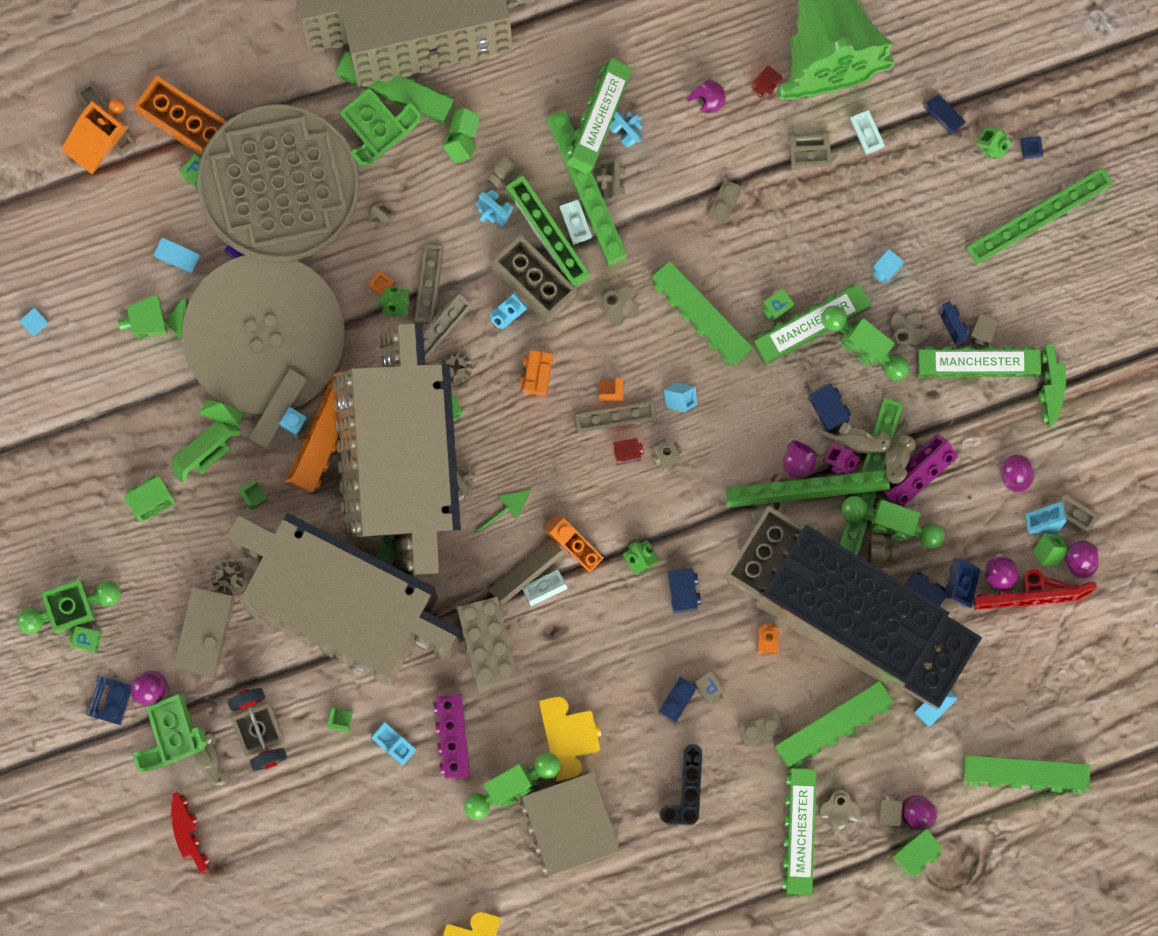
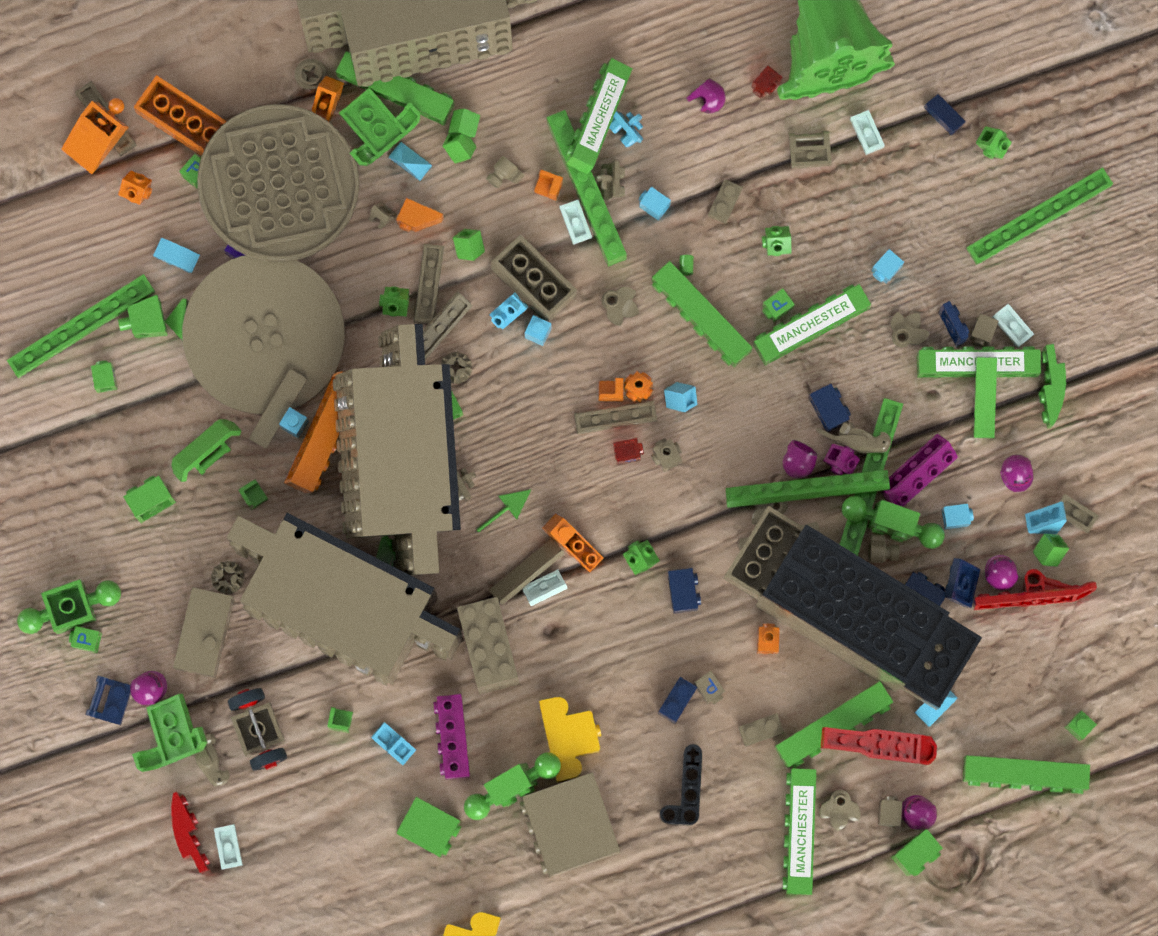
(33, 322): medium azure tile -> none
(80, 326): none -> bright green plate
(104, 376): none -> bright green brick
(135, 187): none -> orange brick
(222, 412): bright green slope -> none
(228, 846): none -> light aqua plate
(307, 66): none -> dark tan gear
(327, 97): none -> orange slope
(379, 282): orange tile -> none
(410, 161): none -> medium azure slope
(417, 216): none -> orange slope
(429, 827): none -> bright green panel
(468, 244): none -> bright green panel
(491, 210): medium azure hips -> none
(537, 373): orange brick -> none
(538, 330): none -> medium azure brick
(547, 231): bright green brick -> none
(548, 185): none -> orange panel
(635, 393): none -> orange brick
(654, 203): none -> medium azure brick
(686, 264): none -> bright green hinge
(777, 240): none -> bright green brick
(865, 342): bright green brick -> none
(882, 744): none -> red piece
(899, 454): dark tan animal -> none
(957, 516): none -> medium azure brick
(985, 397): none -> bright green tile
(1013, 326): none -> light aqua plate
(1031, 147): dark blue tile -> none
(1080, 725): none -> bright green brick
(1082, 558): magenta helmet -> none

